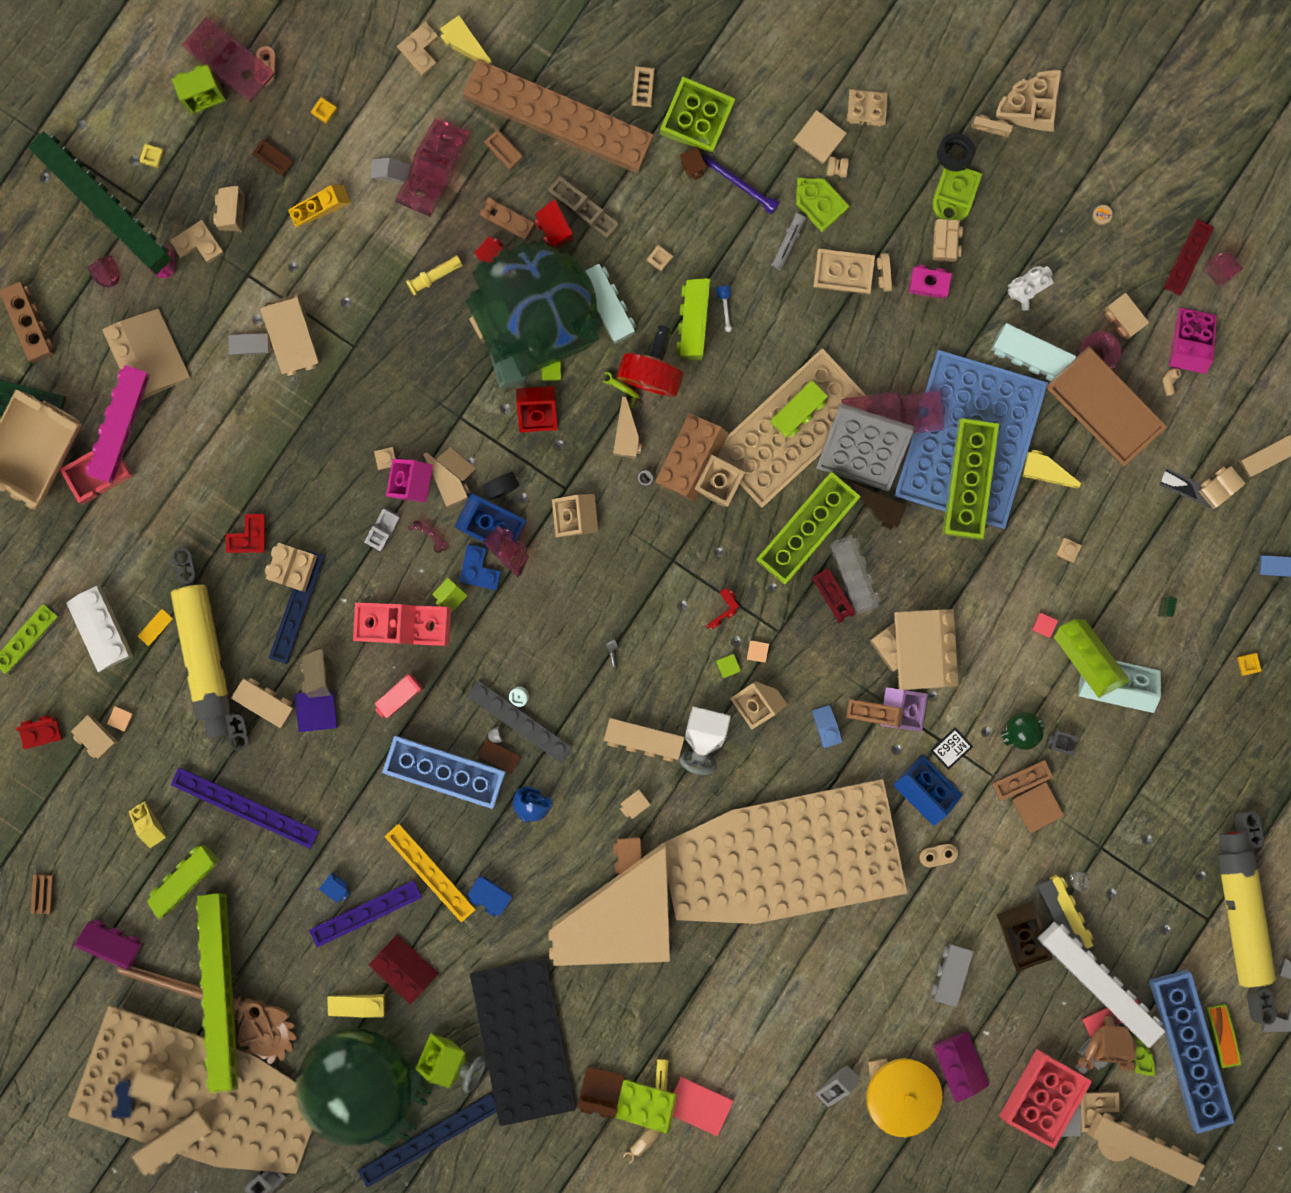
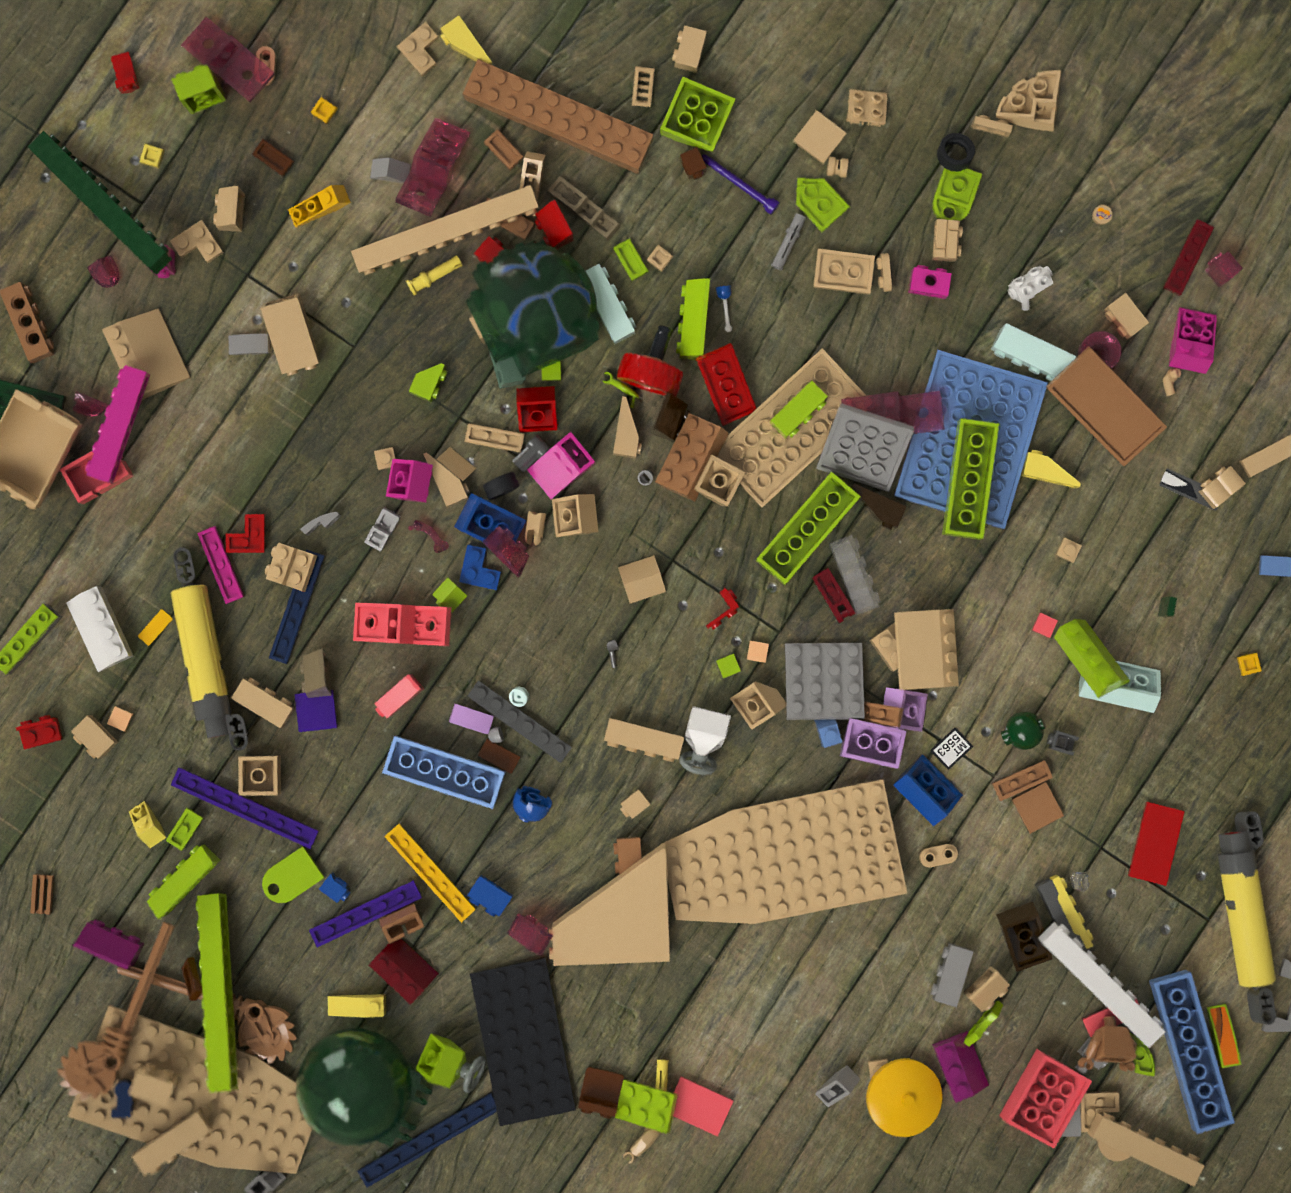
(88, 406): none -> clear pink brick
(89, 1067): none -> medium nougat piece
(125, 73): none -> red bracket
(184, 829): none -> lime plate
(192, 979): none -> reddish brown tile
(220, 565): none -> dark pink tile
(259, 775): none -> tan brick
(292, 875): none -> lime tile
(326, 520): none -> light grey slope
(392, 922): none -> medium nougat piece
(426, 382): none -> lime slope
(445, 229): none -> tan brick
(471, 719): none -> lavender slope
(494, 438): none -> tan tile
(530, 934): none -> clear pink brick
(532, 171): none -> tan slope
(534, 451): none -> dark grey piece
(534, 525): none -> tan piece
(561, 465): none -> dark pink slope
(630, 259): none -> lime tile
(642, 579): none -> tan slope
(670, 418): none -> dark brown slope
(690, 48): none -> tan brick
(726, 384): none -> red tile
(824, 681): none -> light grey plate
(873, 743): none -> lavender slope
(982, 1024): none -> lime tile
(987, 989): none -> tan slope
(1156, 843): none -> red tile

